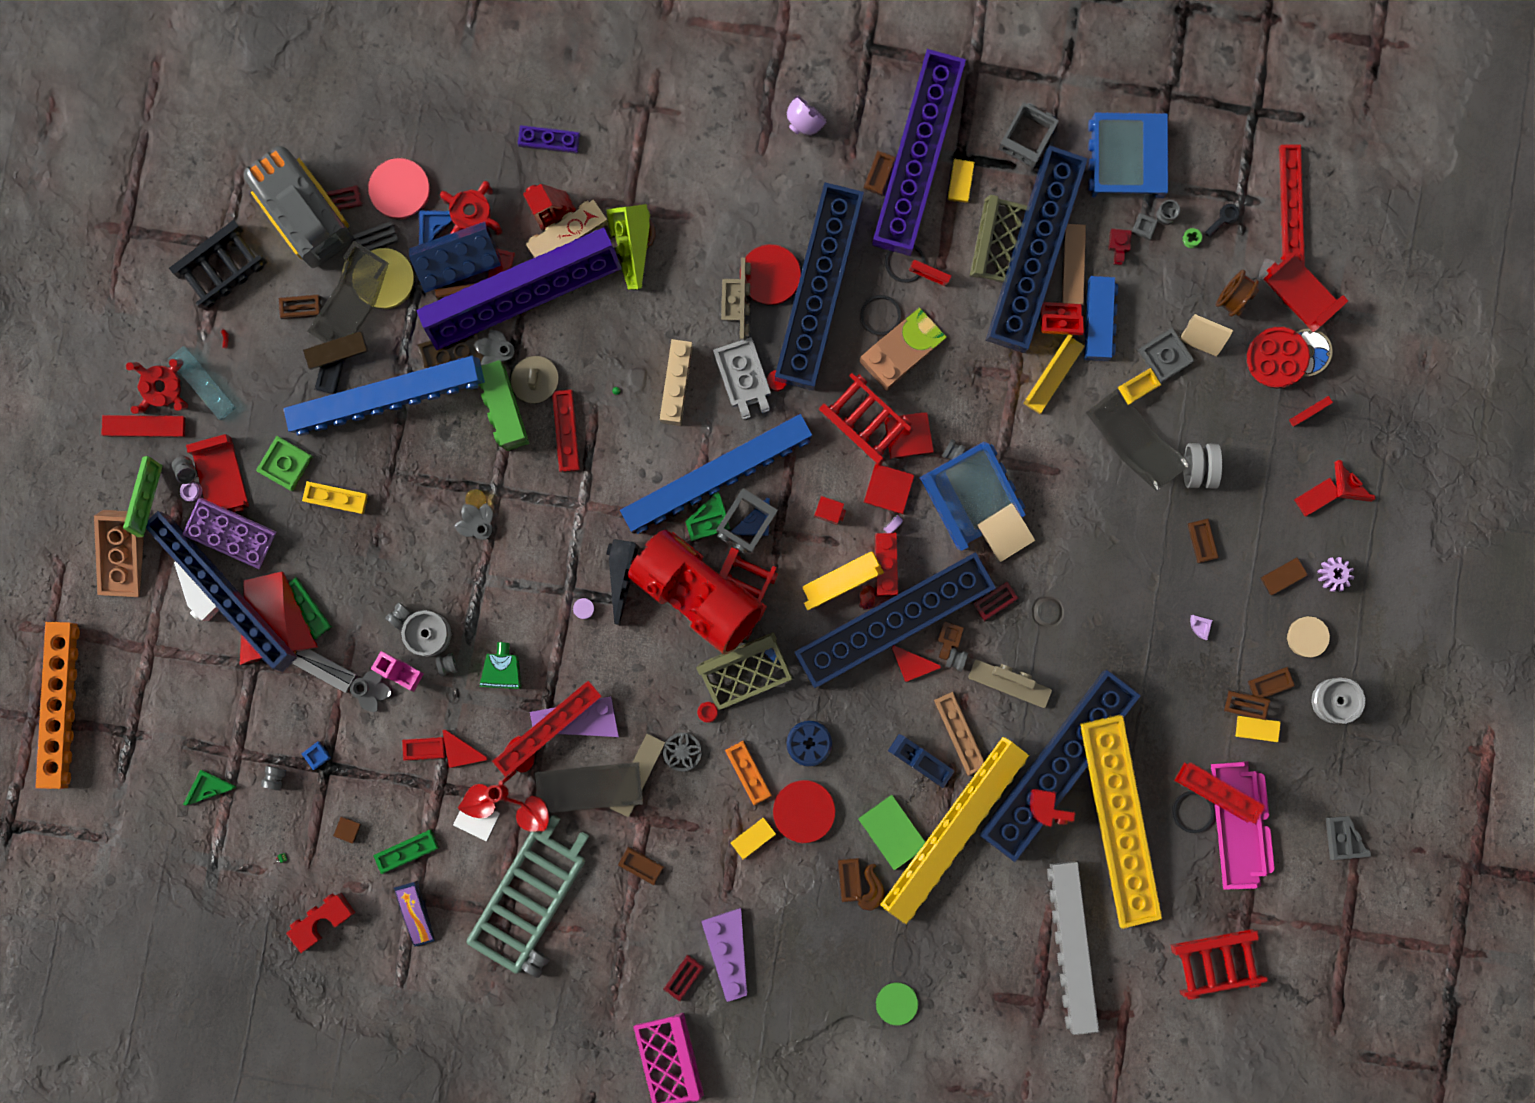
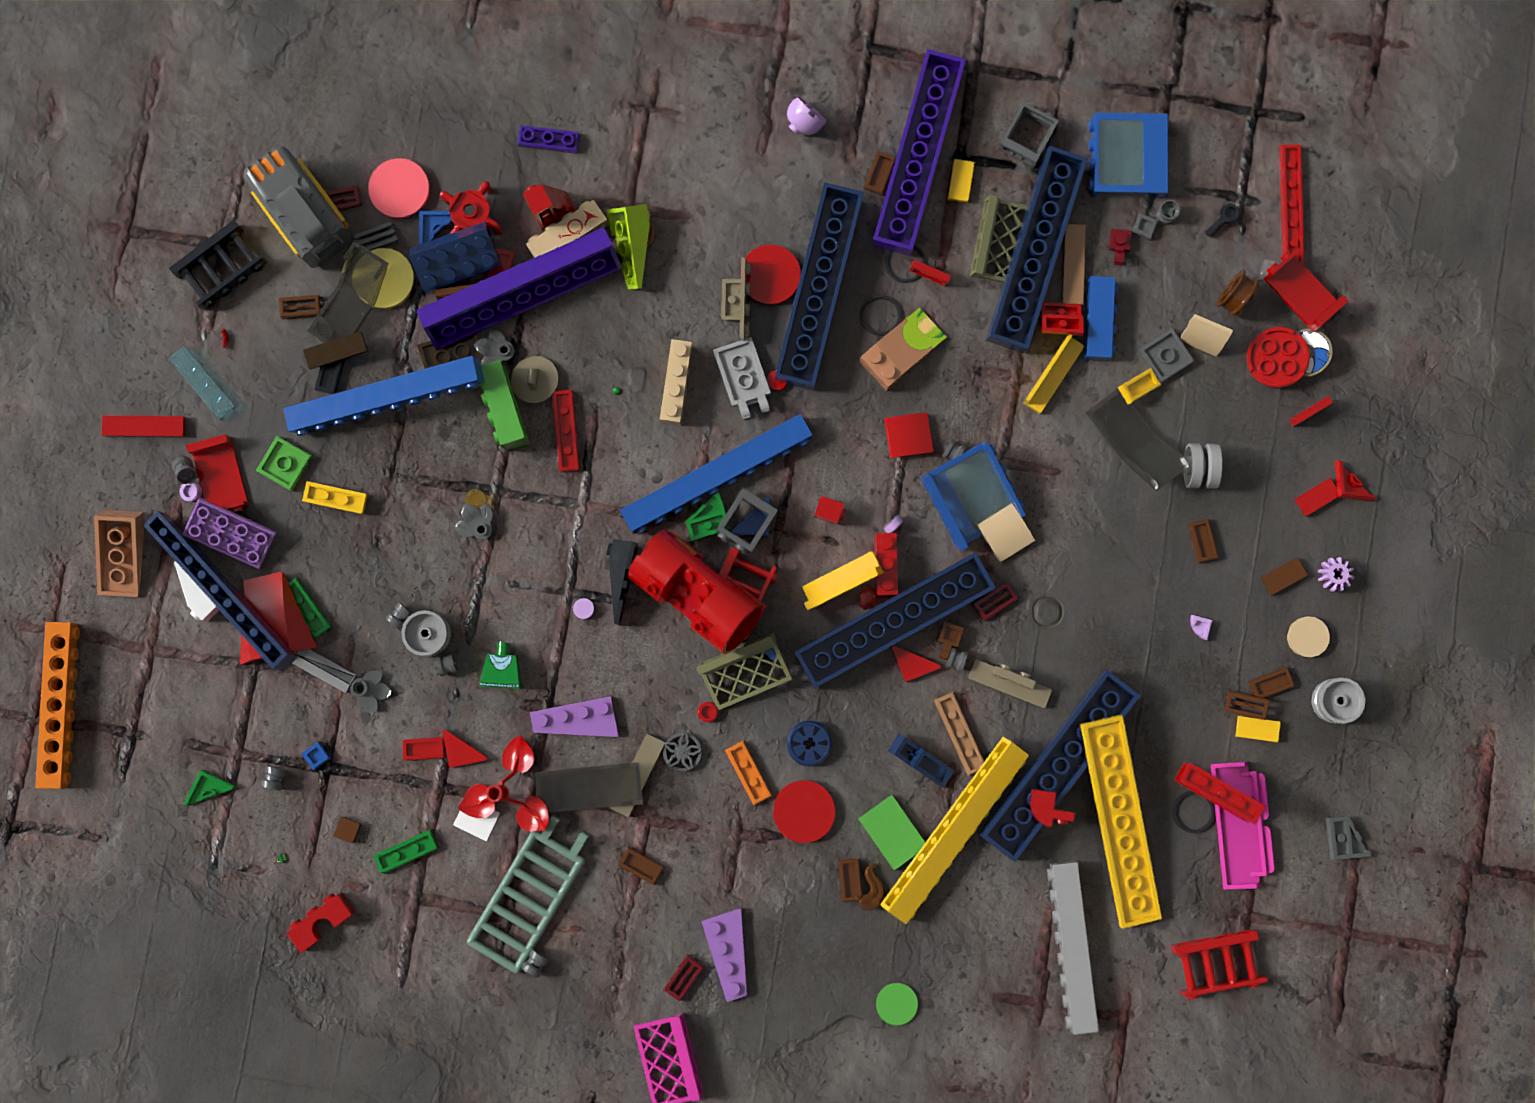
(142, 496): bright green tile -> none
(148, 389): red plate -> none
(397, 671): dark pink brick -> none
(414, 913): slope -> none
(546, 728): red plate -> none
(753, 838): yellow tile -> none
(847, 424): red fence -> none
(888, 489): red tile -> none
(1190, 232): bright green bush -> none

